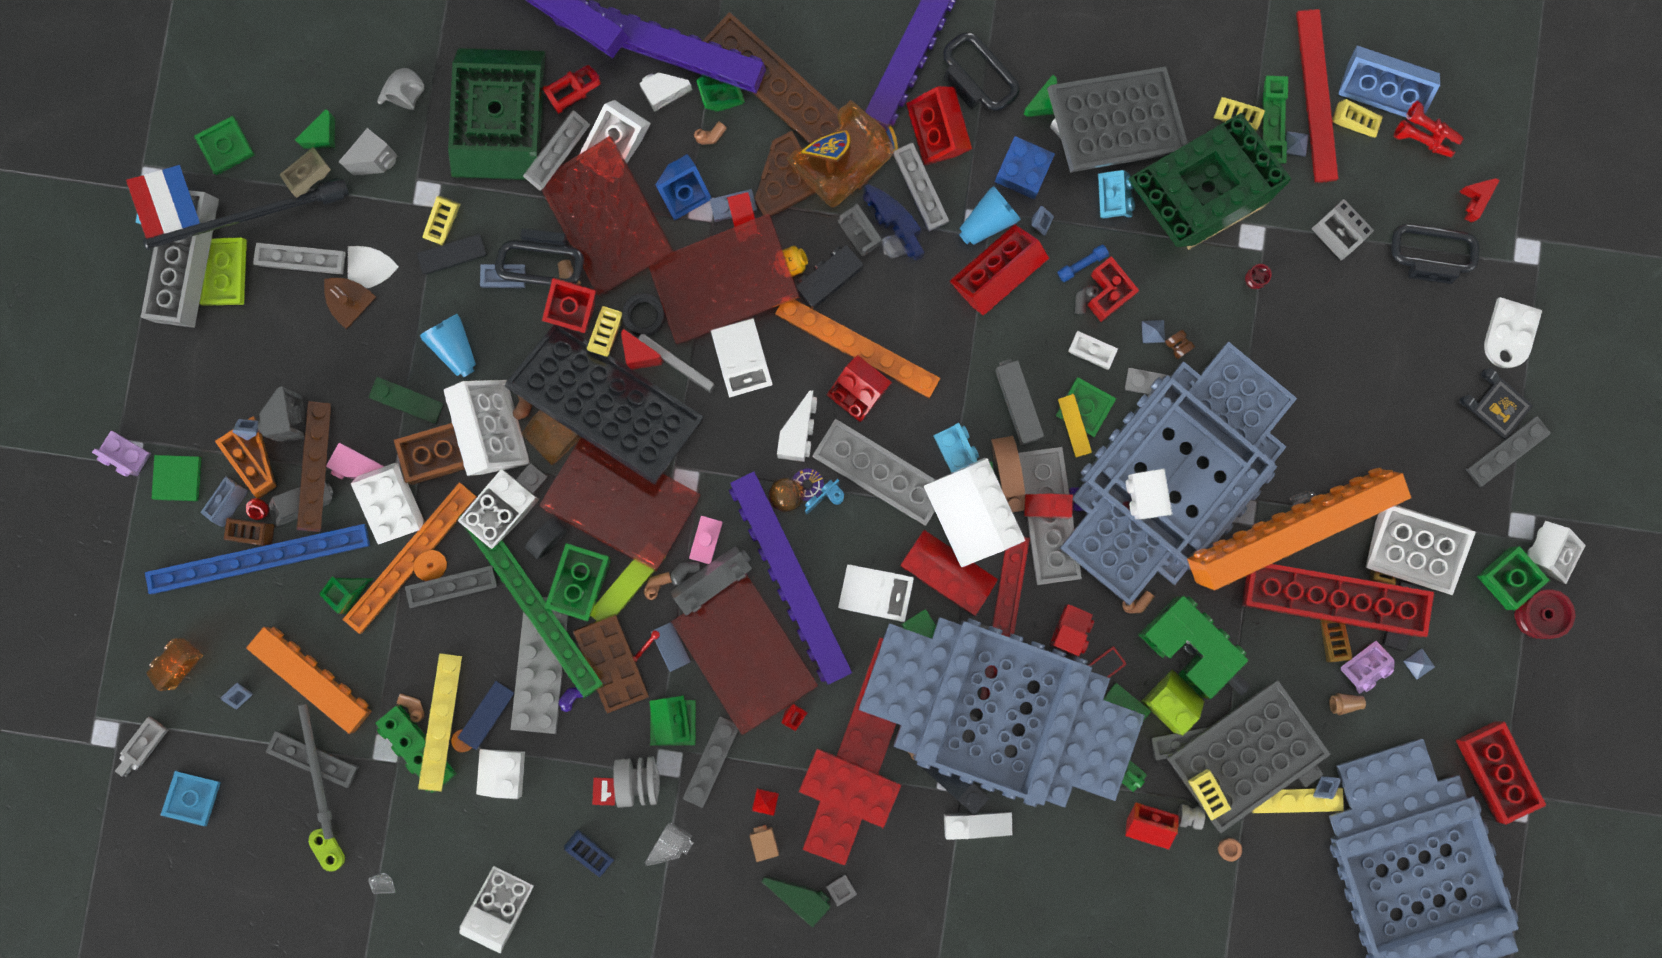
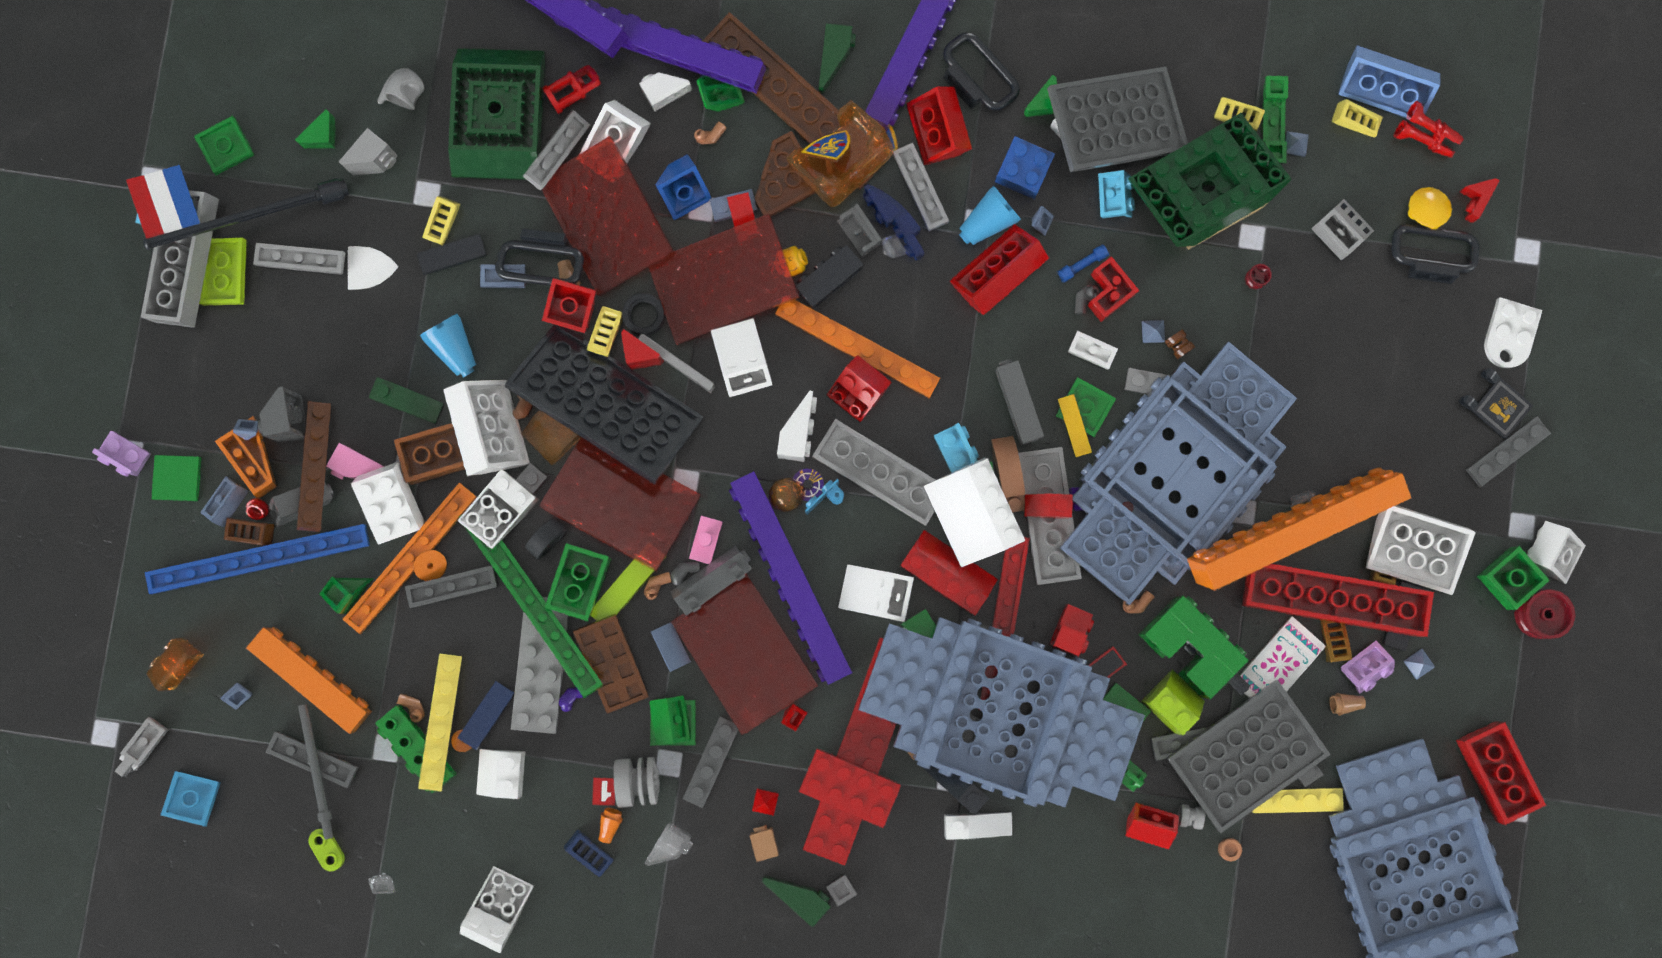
(305, 172): dark tan plate -> none
(346, 299): reddish brown shield -> none
(609, 824): none -> orange cone
(654, 635): red hinge -> none
(835, 51): none -> dark green slope
(1148, 494): white slope -> none
(1199, 779): light yellow slope -> none
(1282, 657): none -> white tile
(1317, 96): red tile -> none
(1327, 787): sand blue slope -> none
(1429, 207): none -> yellow dish

